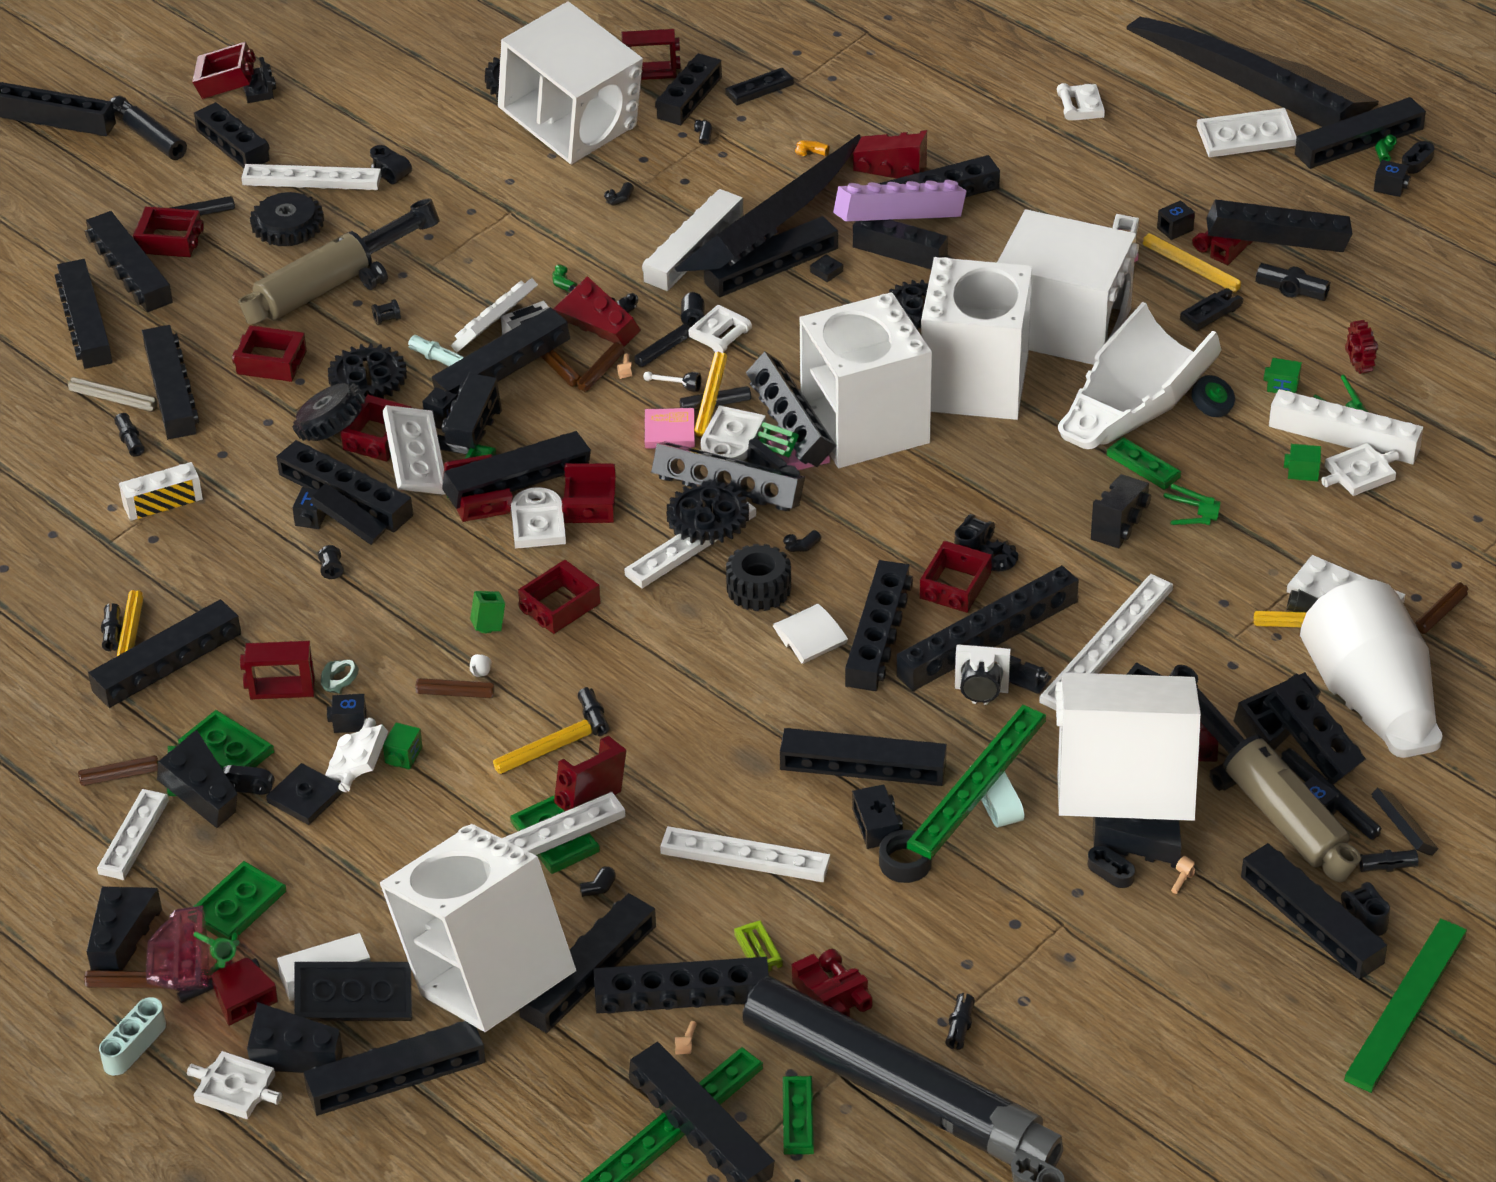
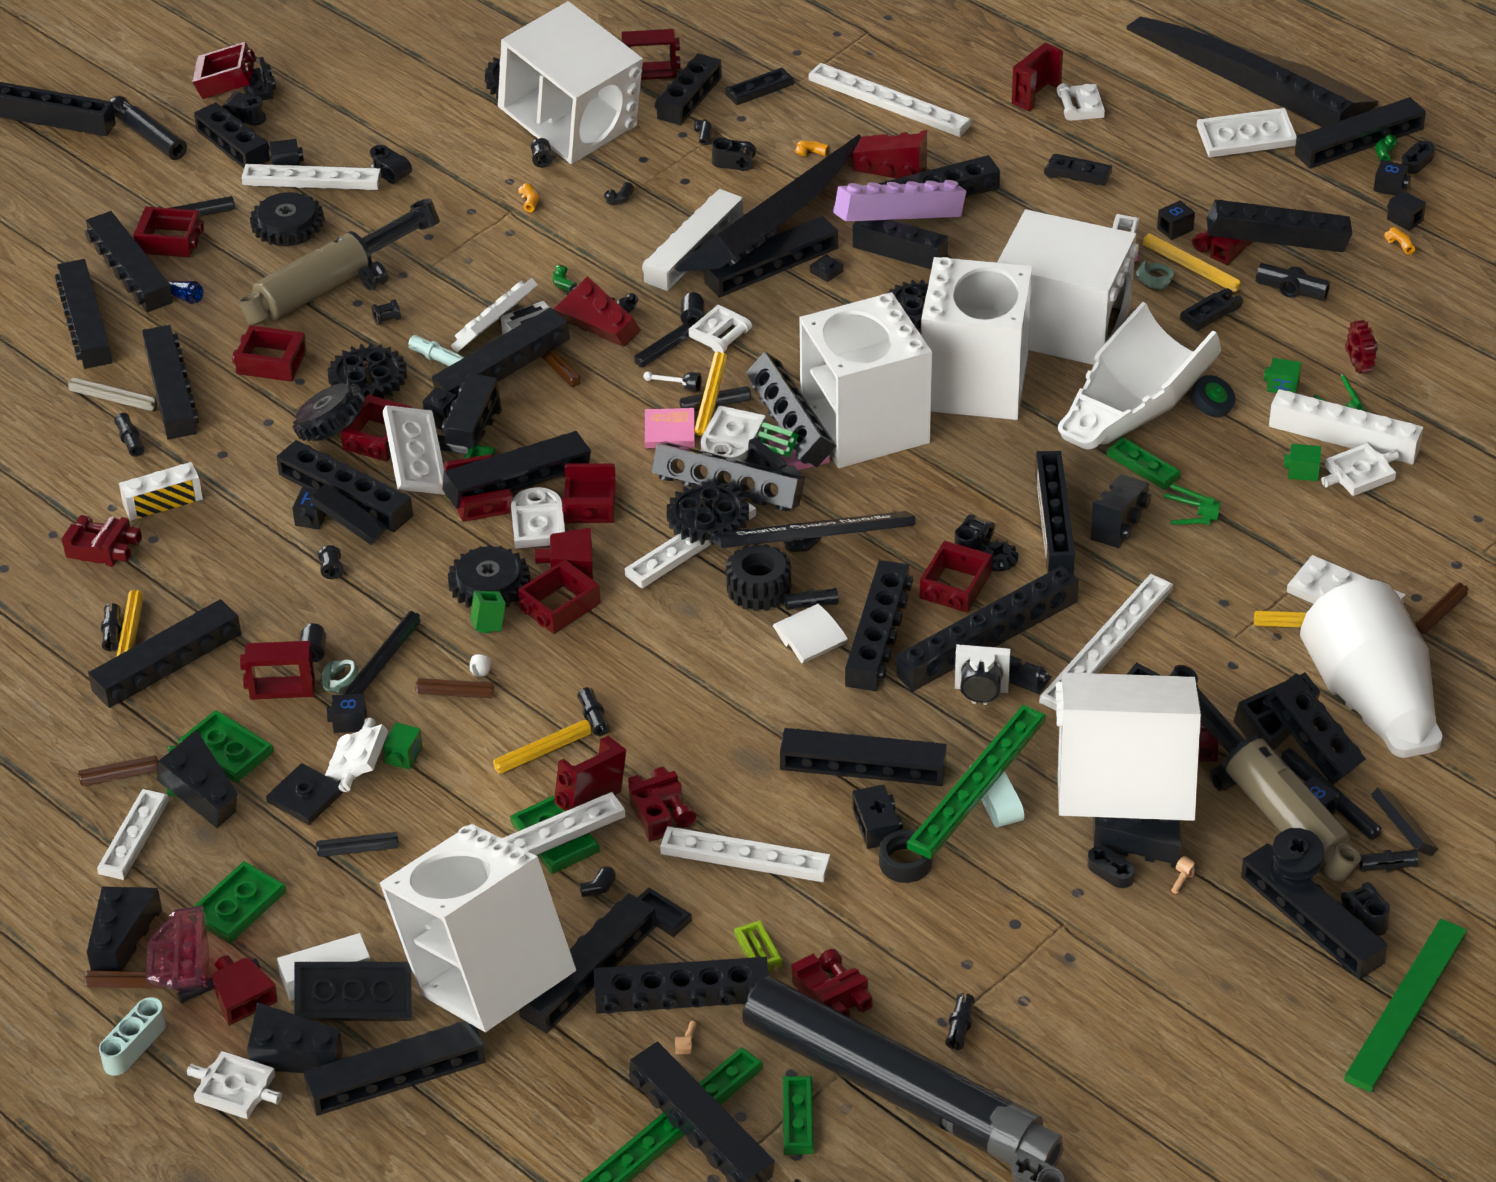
(100, 541): none -> dark red hips
(187, 291): none -> clear blue cone
(220, 949): green plant -> none
(246, 108): none -> black piece
(249, 779): black plate -> none
(286, 152): none -> black brick
(317, 637): none -> black brick
(357, 844): none -> black axle
(383, 654): none -> black axle
(488, 570): none -> black gear
(532, 196): none -> light orange arm
(541, 153): none -> black bush
(571, 546): none -> dark red torso
(592, 375): reddish brown axle -> none
(624, 369): light nougat hand -> none
(652, 798): none -> dark red hips
(669, 915): none -> black tile
(730, 154): none -> black piece
(811, 598): none -> black pin
(813, 529): none -> black tile
(890, 99): none -> white tile
(1034, 73): none -> dark red panel
(1054, 511): none -> black brick
(1078, 169): none -> black plate
(1151, 281): none -> sand green piece
(1297, 854): none -> black piece
(1300, 601): pearl dark grey cone -> none
(1404, 240): none -> light orange arm
(1406, 210): none -> black brick

